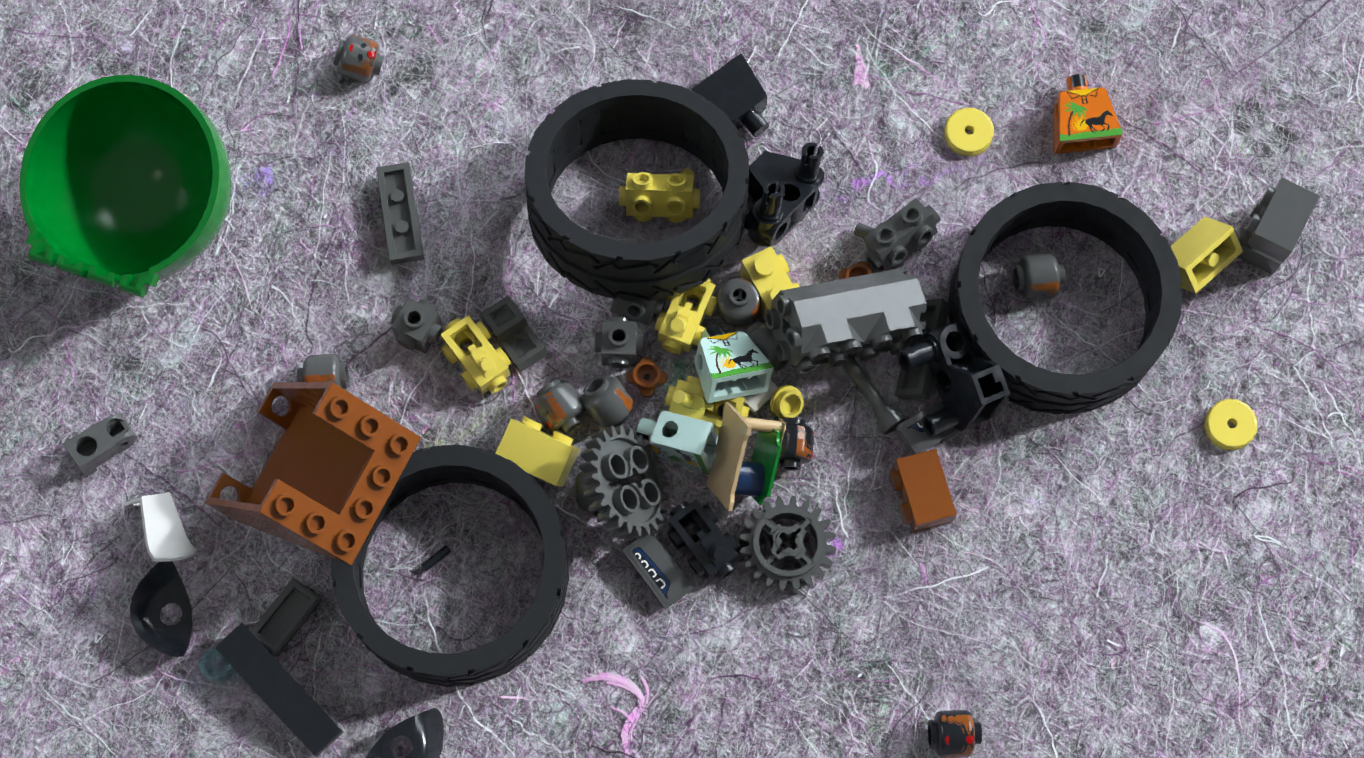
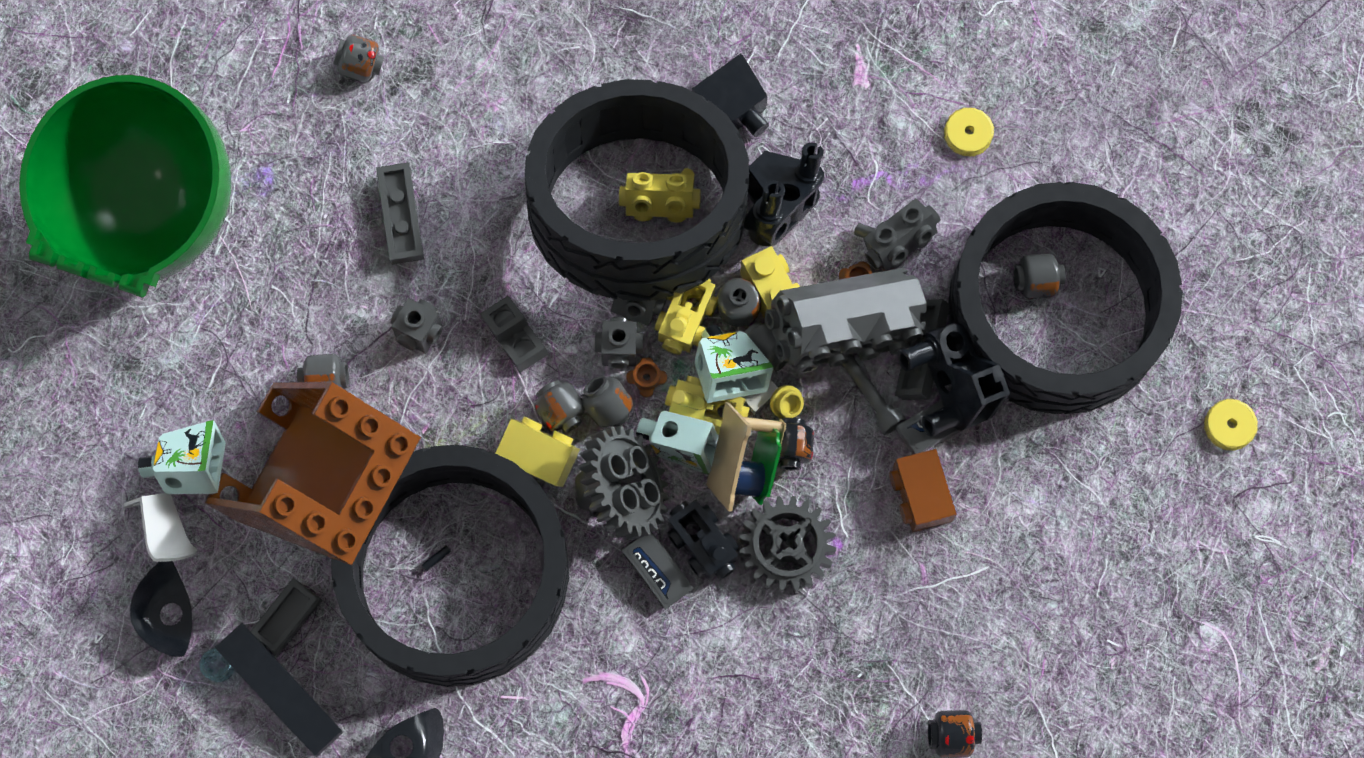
(100, 443): dark grey leg -> none
(187, 460): none -> light aqua torso
(482, 364): light yellow brick -> none
(1084, 118): orange torso -> none
(1205, 252): light yellow brick -> none
(1276, 225): dark grey piece -> none

